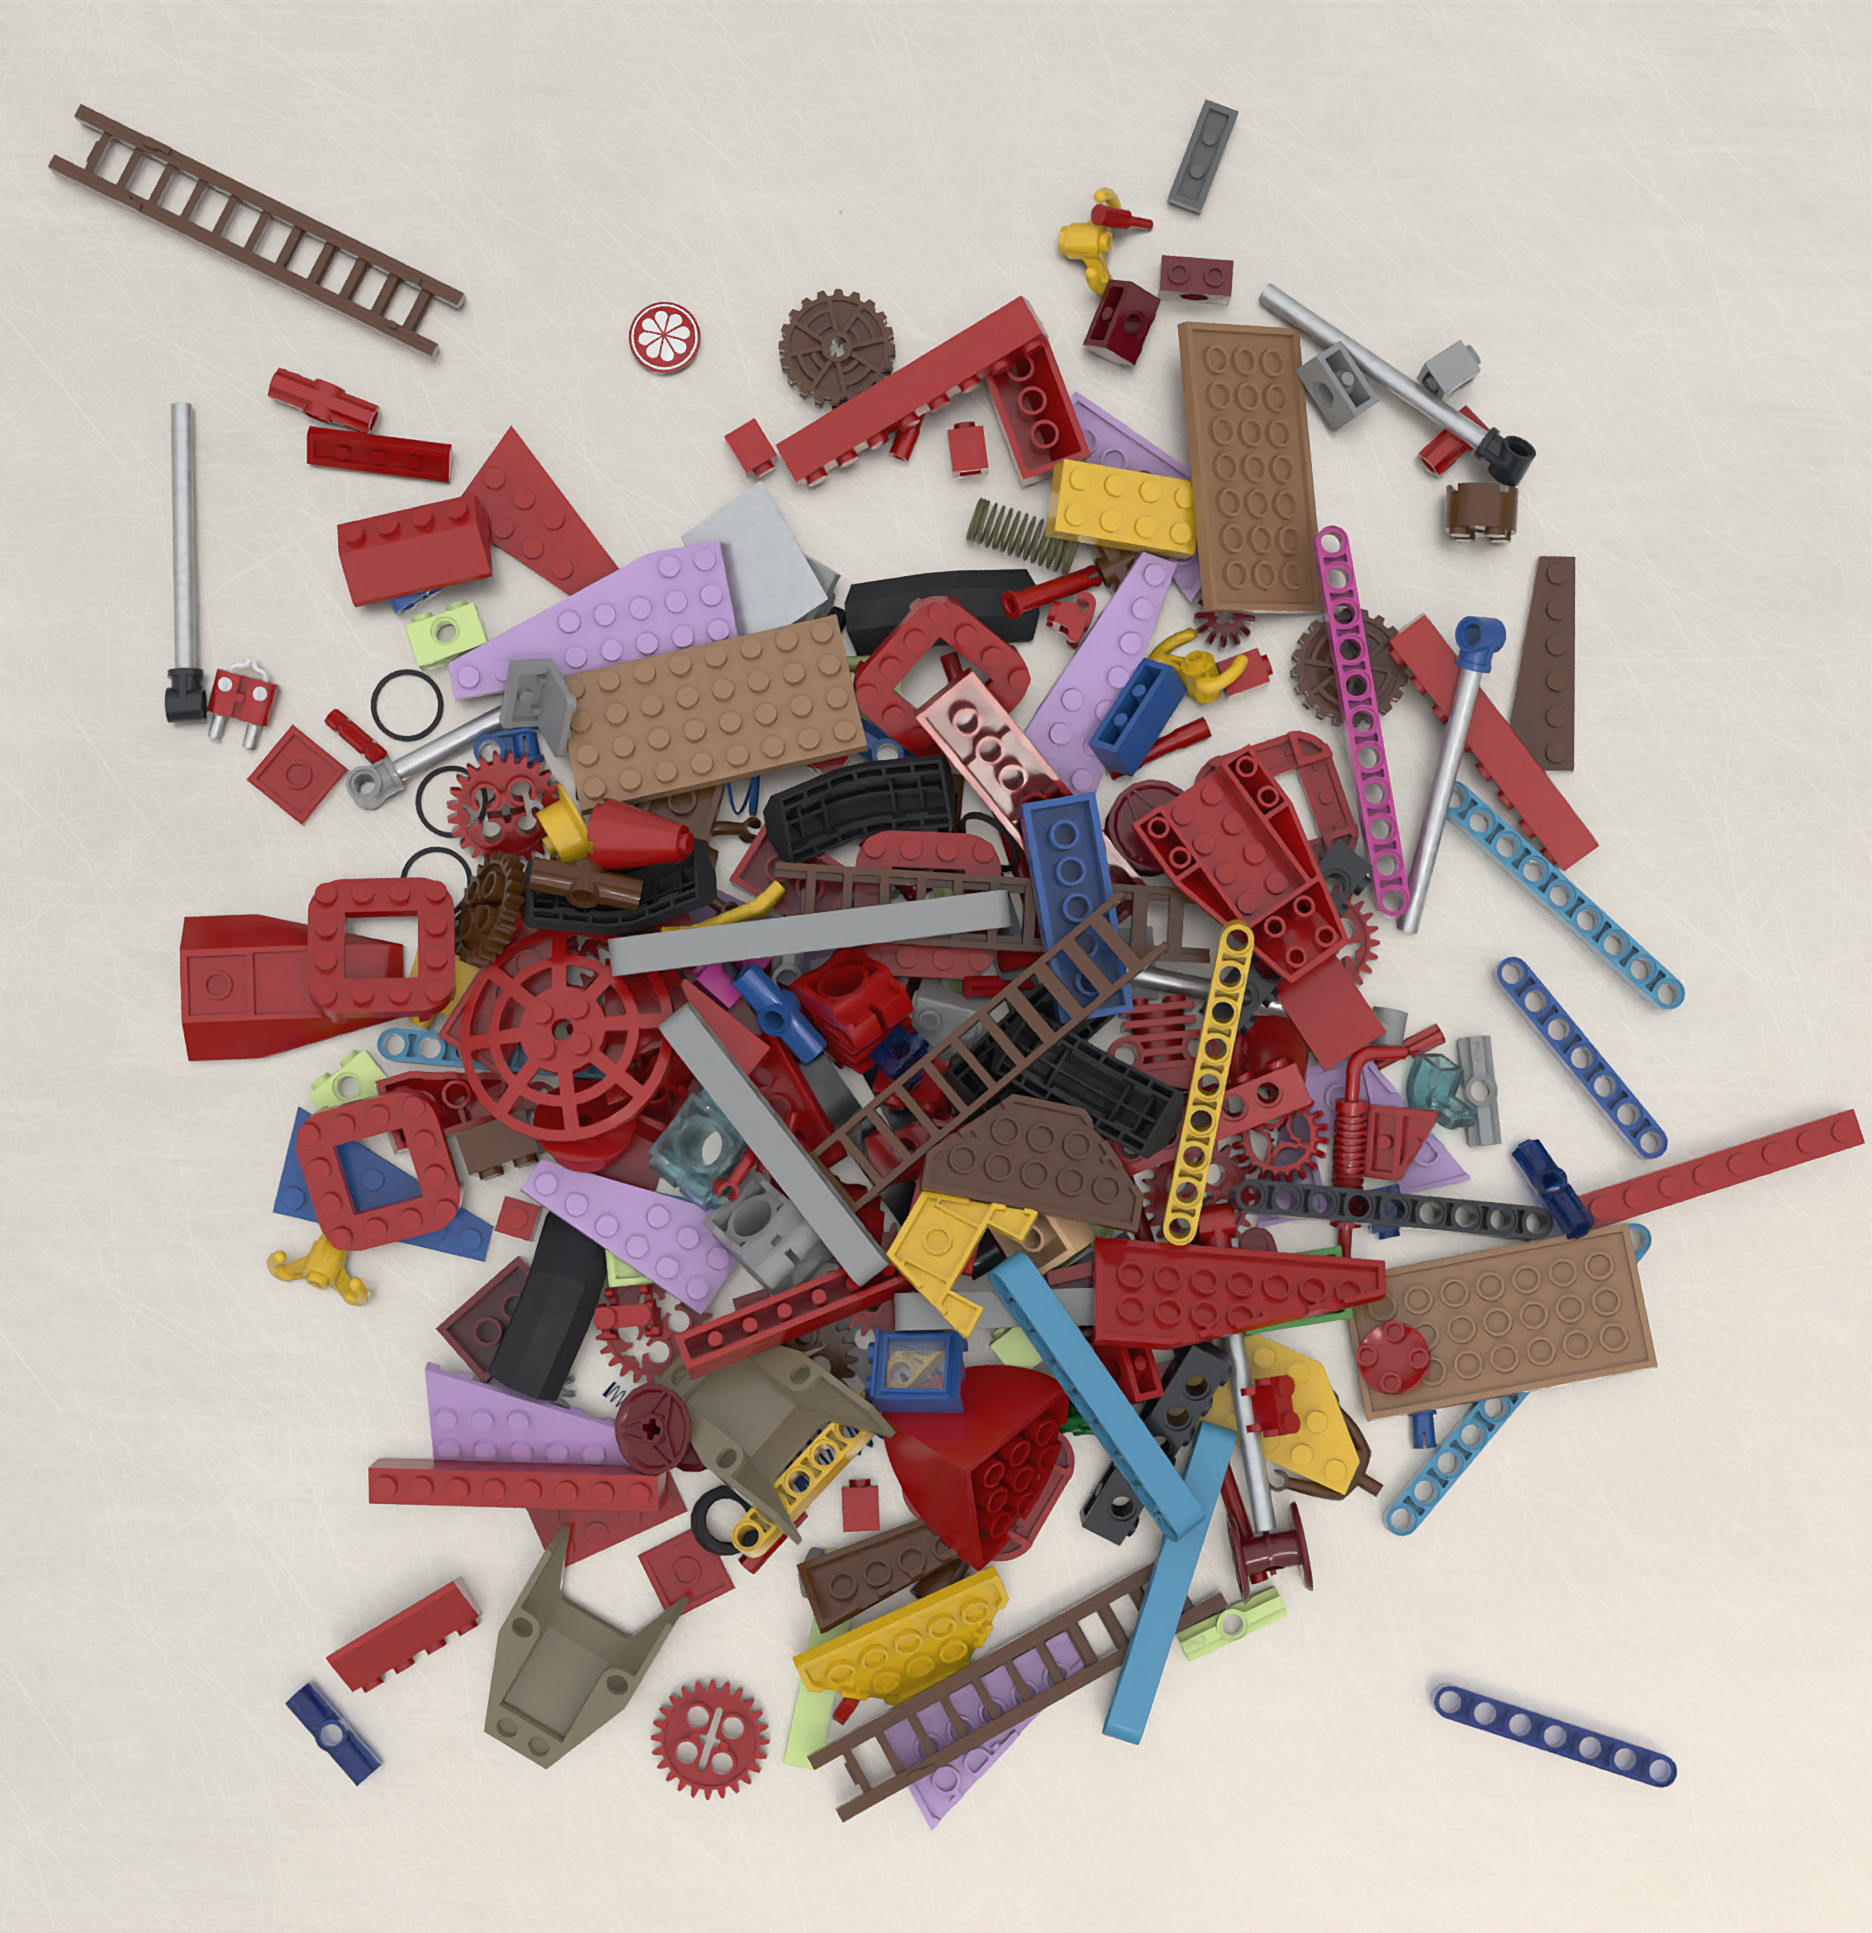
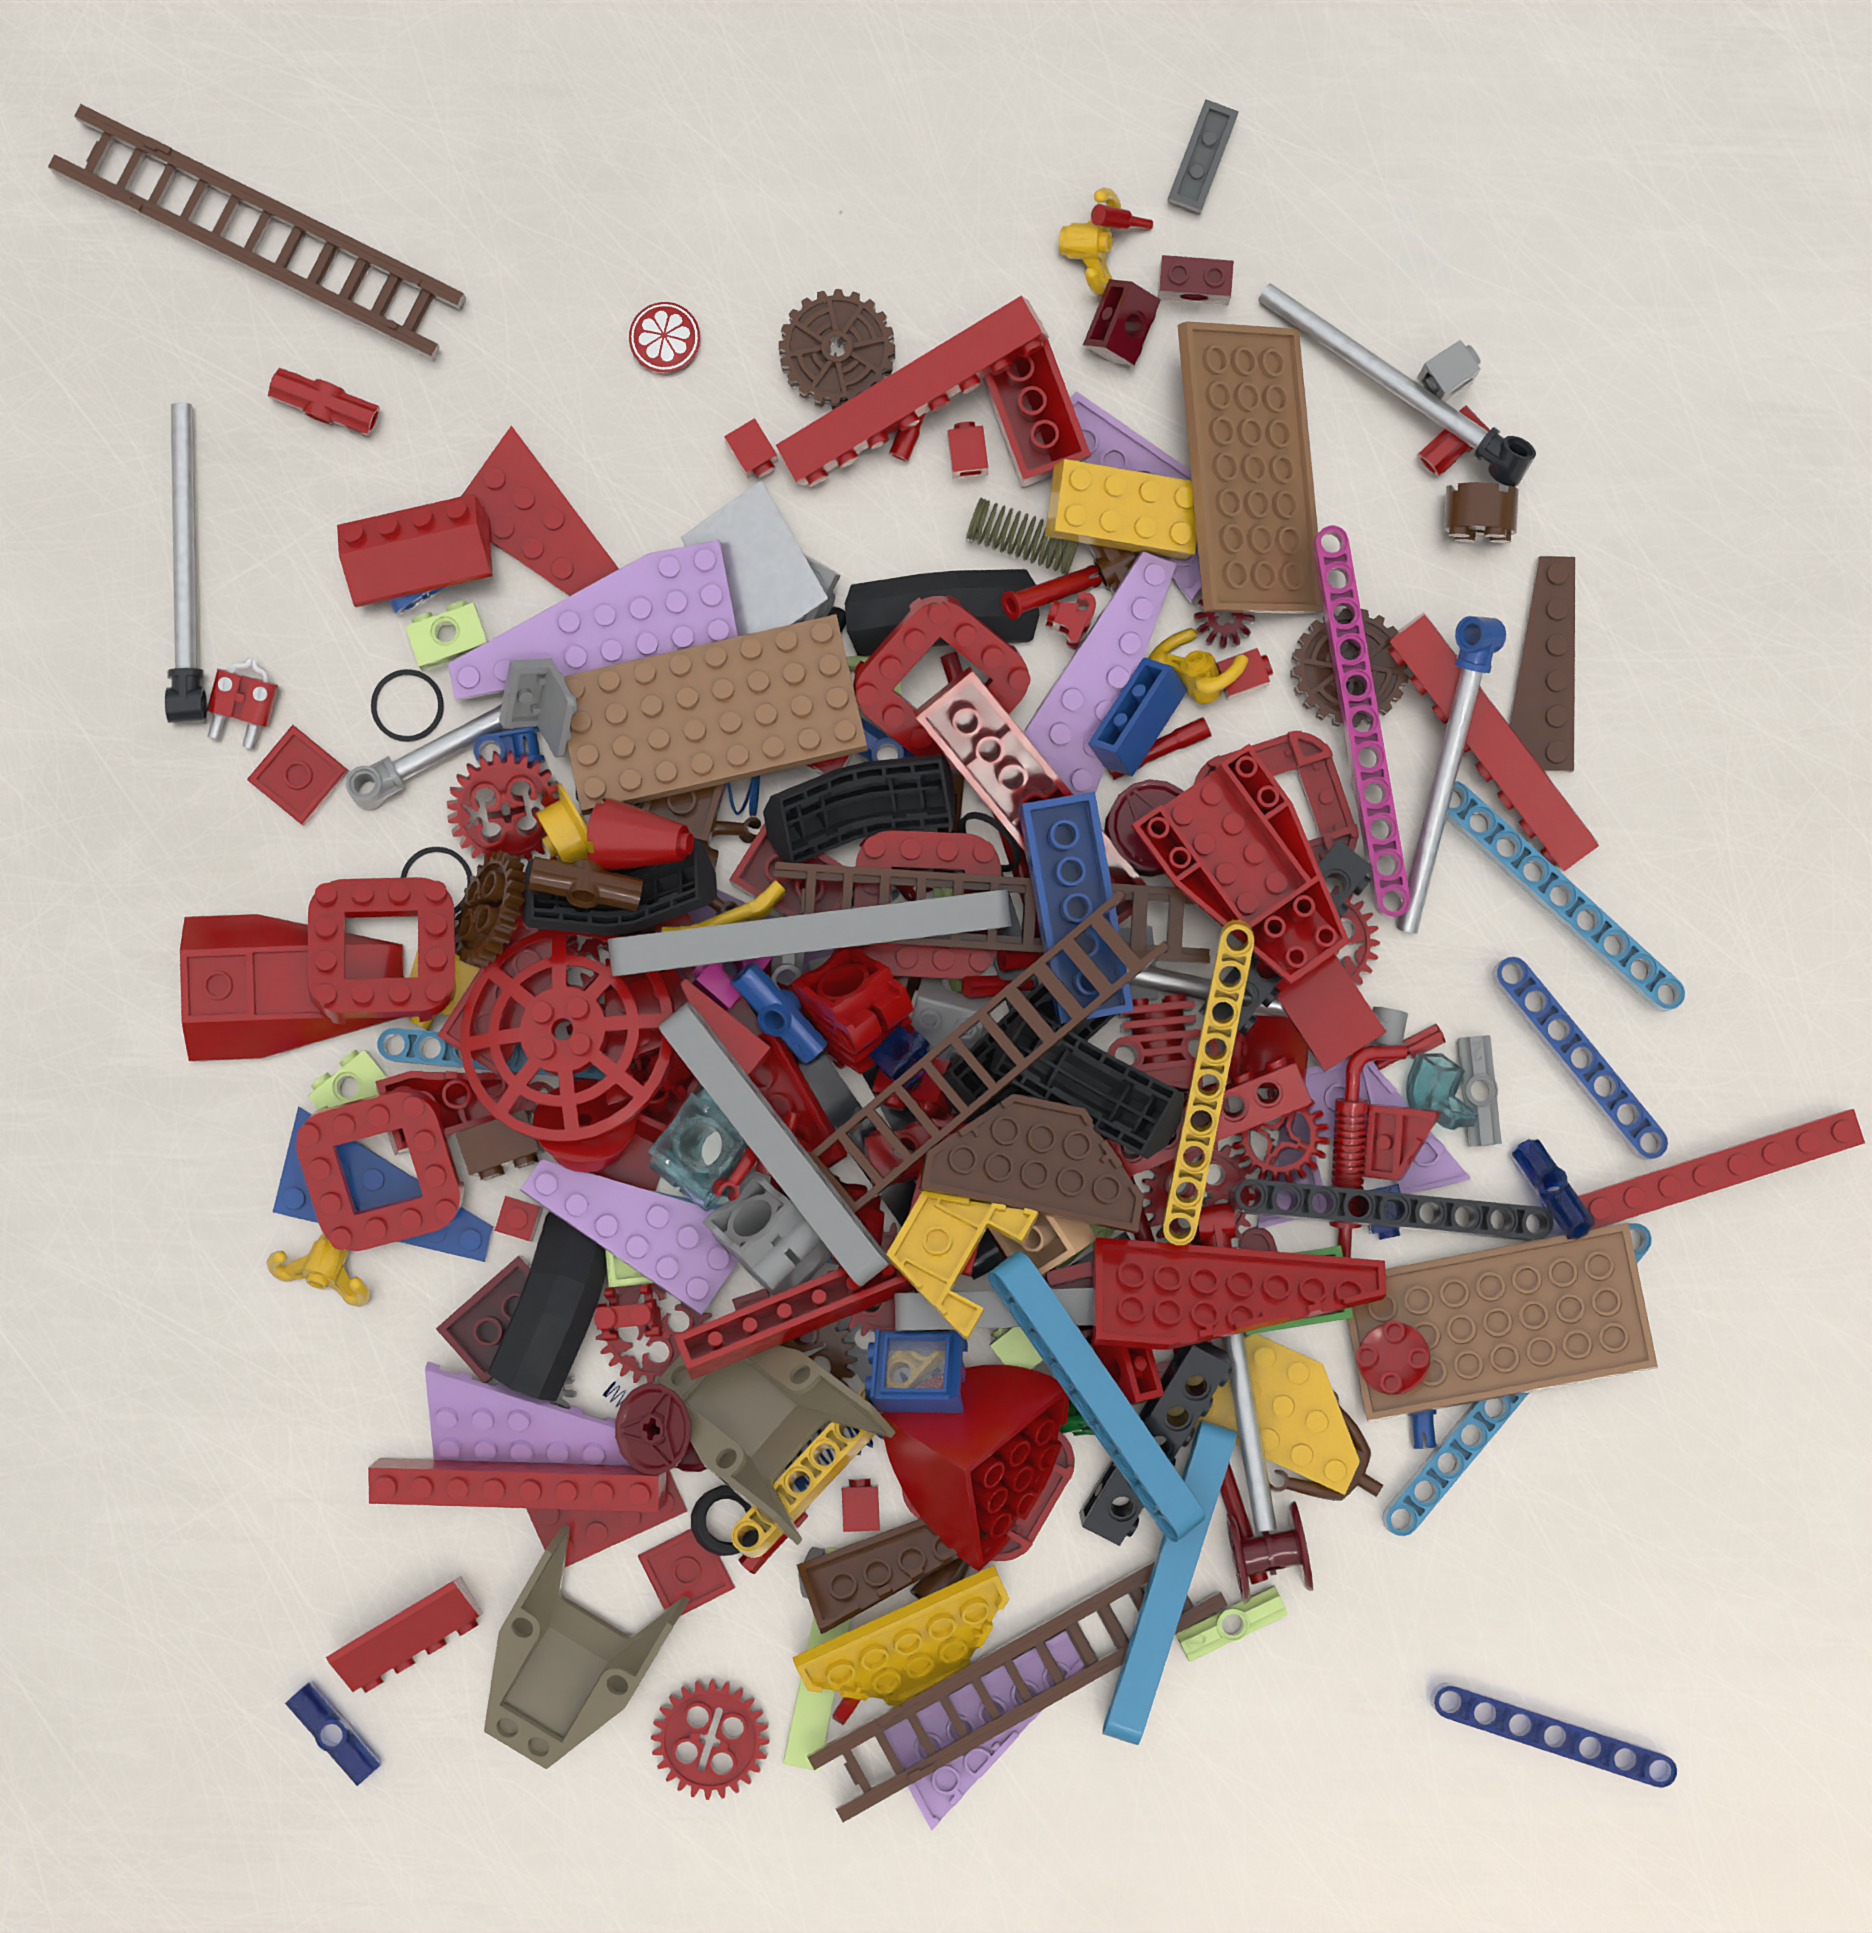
(355, 736): red axle -> none
(379, 454): red plate -> none
(419, 795): black piece -> none
(1273, 1406): red piece -> none
(1337, 385): light grey brick -> none

